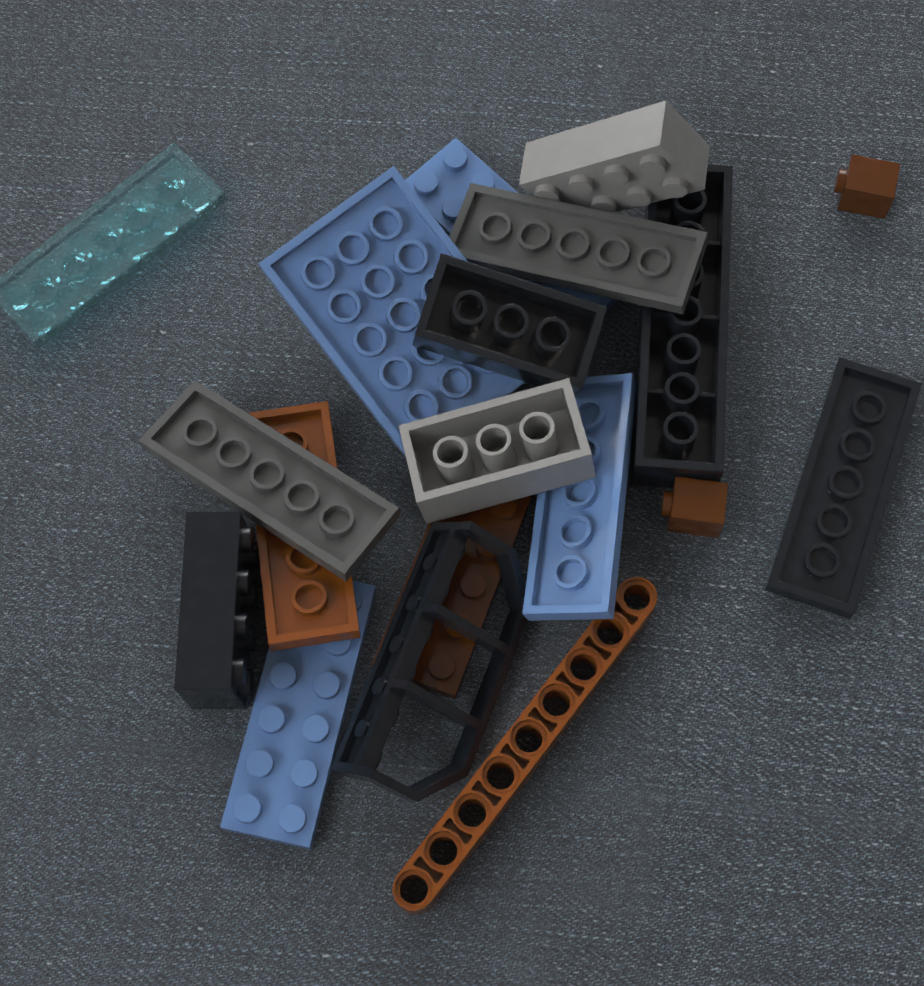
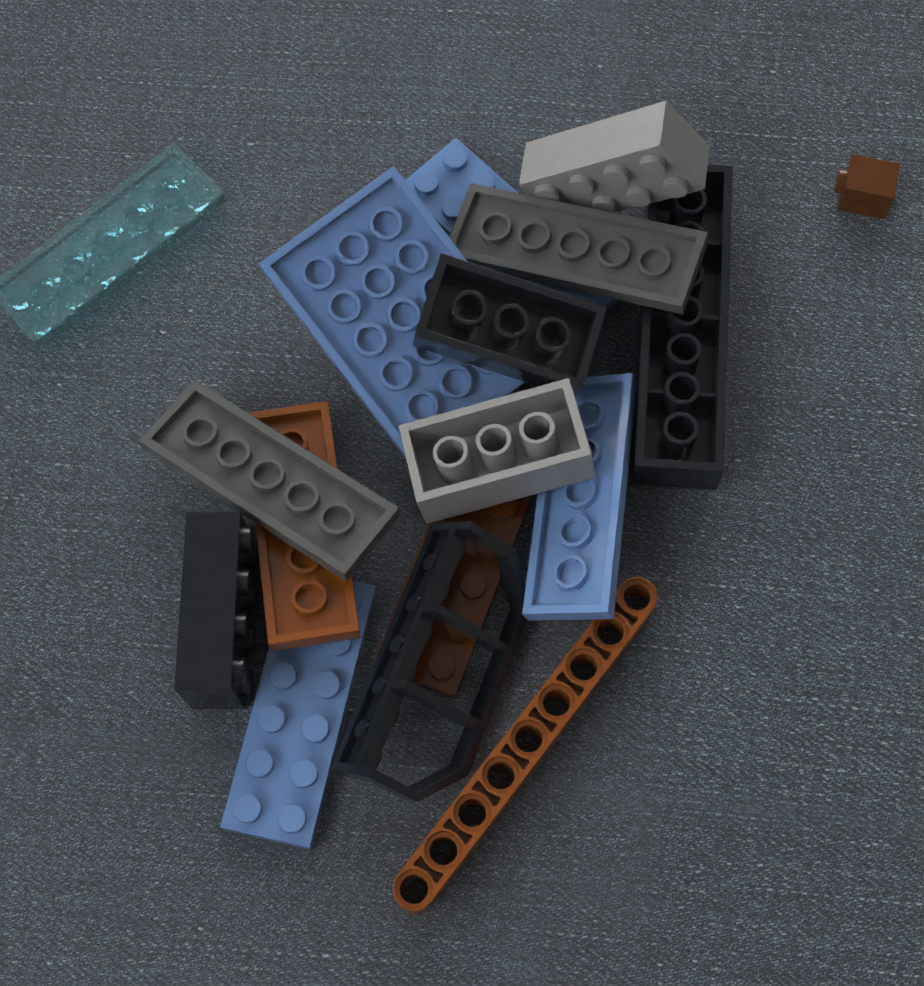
(695, 507): reddish brown brick -> none
(844, 488): black plate -> none

